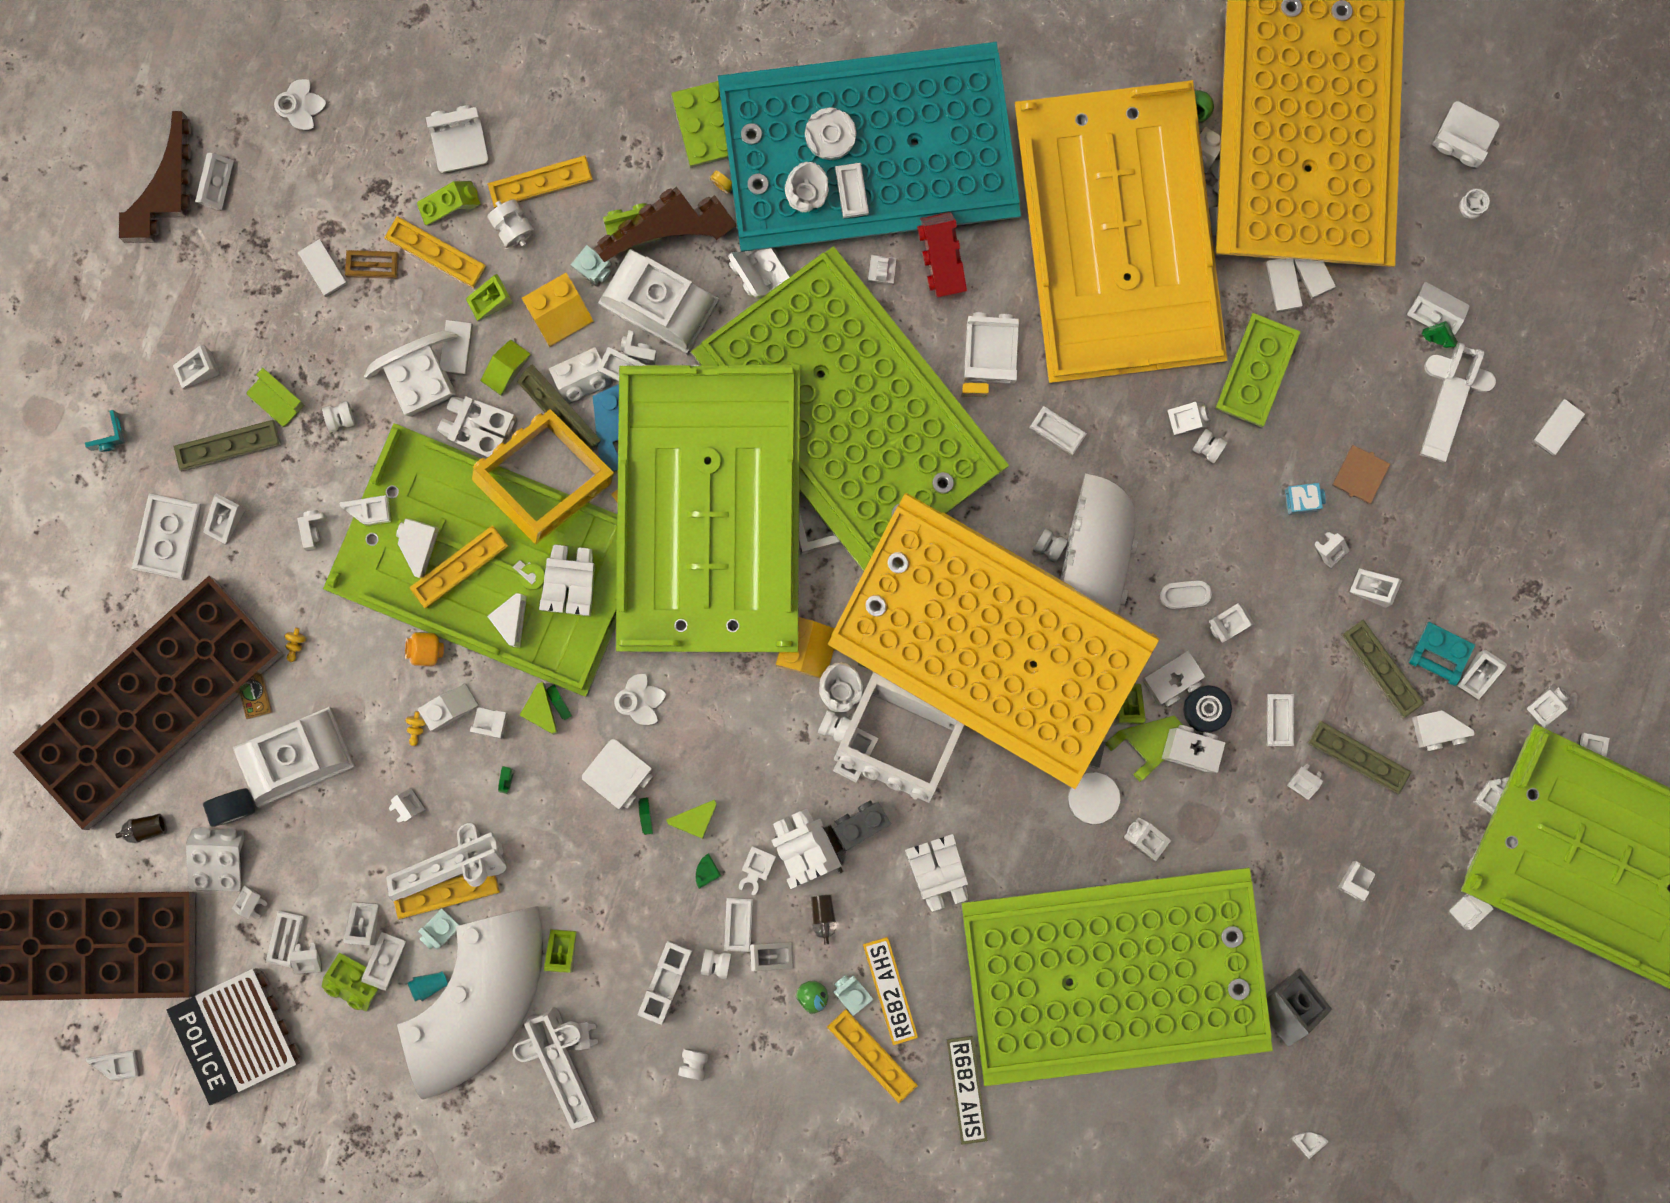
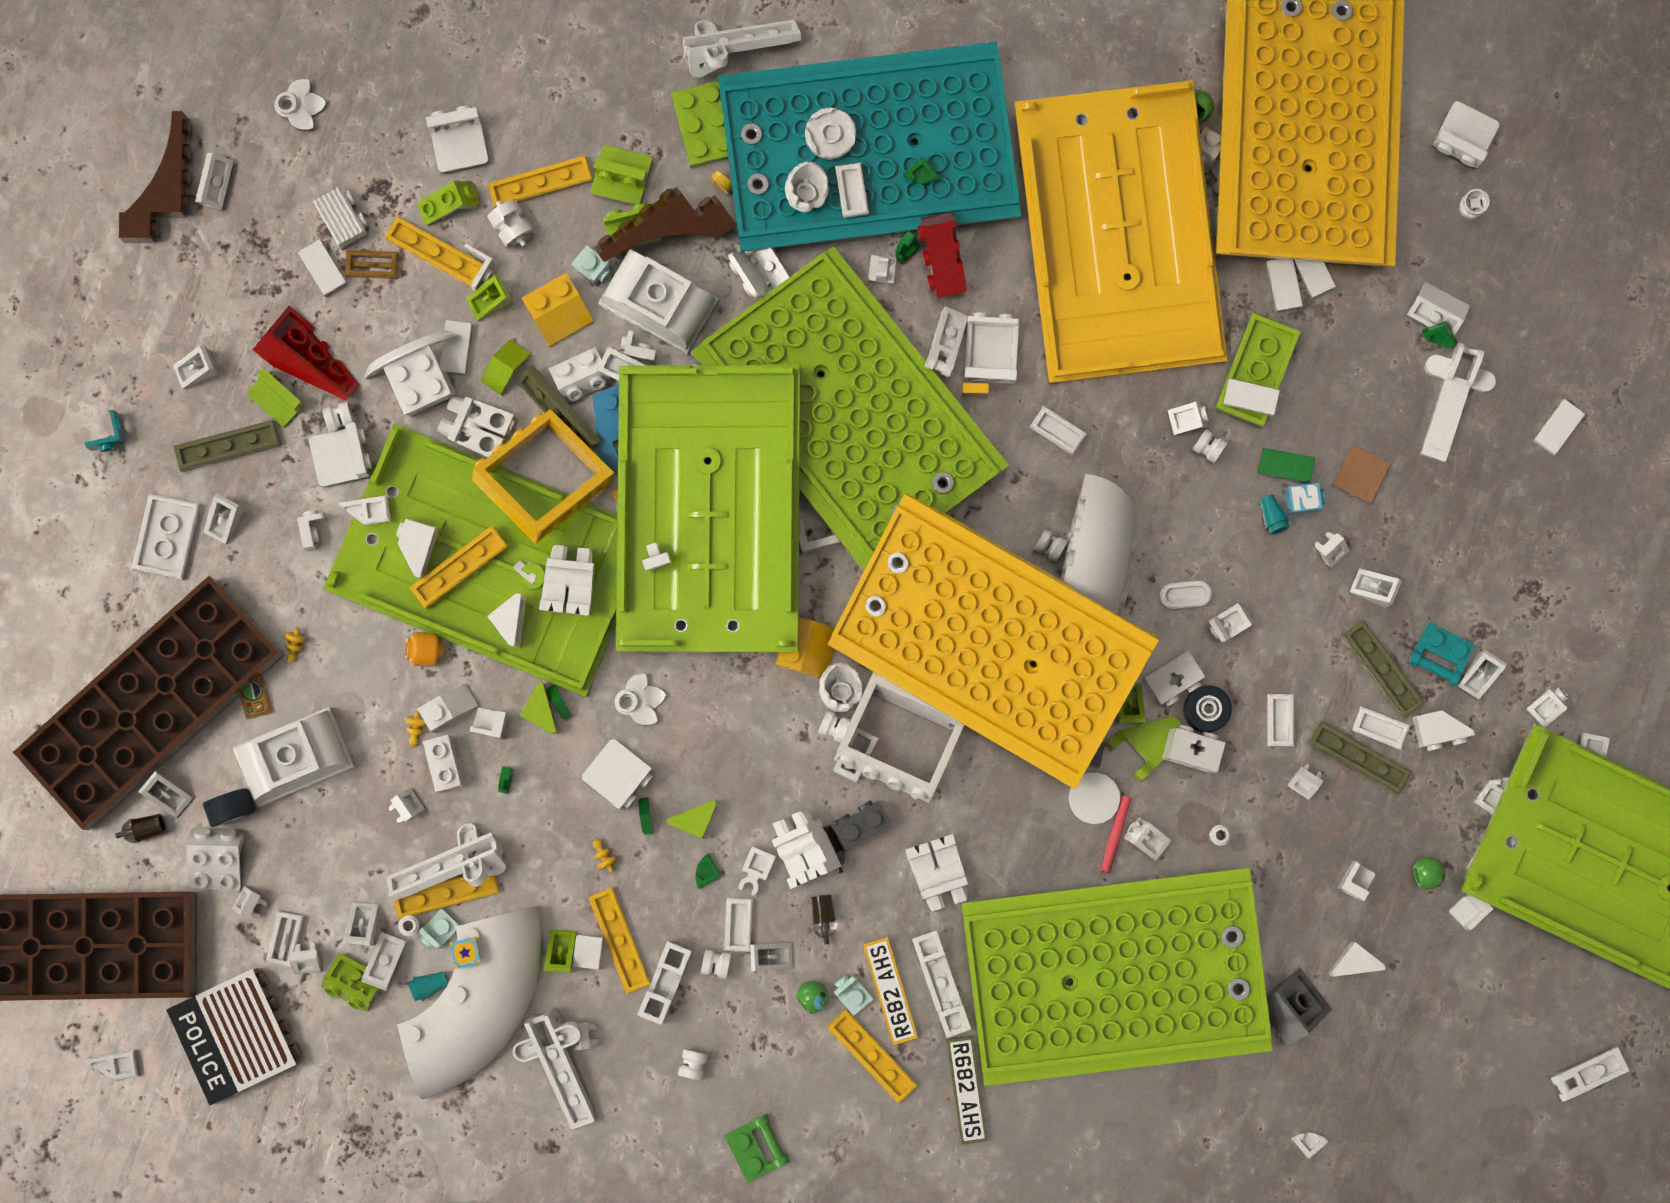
(165, 793): none -> white slope
(297, 351): none -> red wedge
(340, 217): none -> white brick
(340, 455): none -> white bracket
(403, 926): none -> white pin
(443, 763): none -> white brick
(465, 953): none -> tile
(485, 272): none -> white bracket
(588, 952): none -> white panel
(603, 855): none -> yellow hair
(619, 940): none -> yellow tile
(621, 175): none -> lime bracket
(656, 558): none -> white tile
(734, 40): none -> white piece
(748, 1152): none -> bright green plate
(907, 247): none -> green tile
(921, 173): none -> green tile
(941, 984): none -> white slope
(946, 341): none -> white plate
(1115, 834): none -> coral bar
(1226, 835): none -> white pin
(1251, 397): none -> white tile
(1274, 516): none -> teal cone
(1286, 465): none -> green slope
(1355, 961): none -> white slope
(1380, 728): none -> white tile
(1429, 873): none -> bright green piece
(1590, 1073): none -> white plate

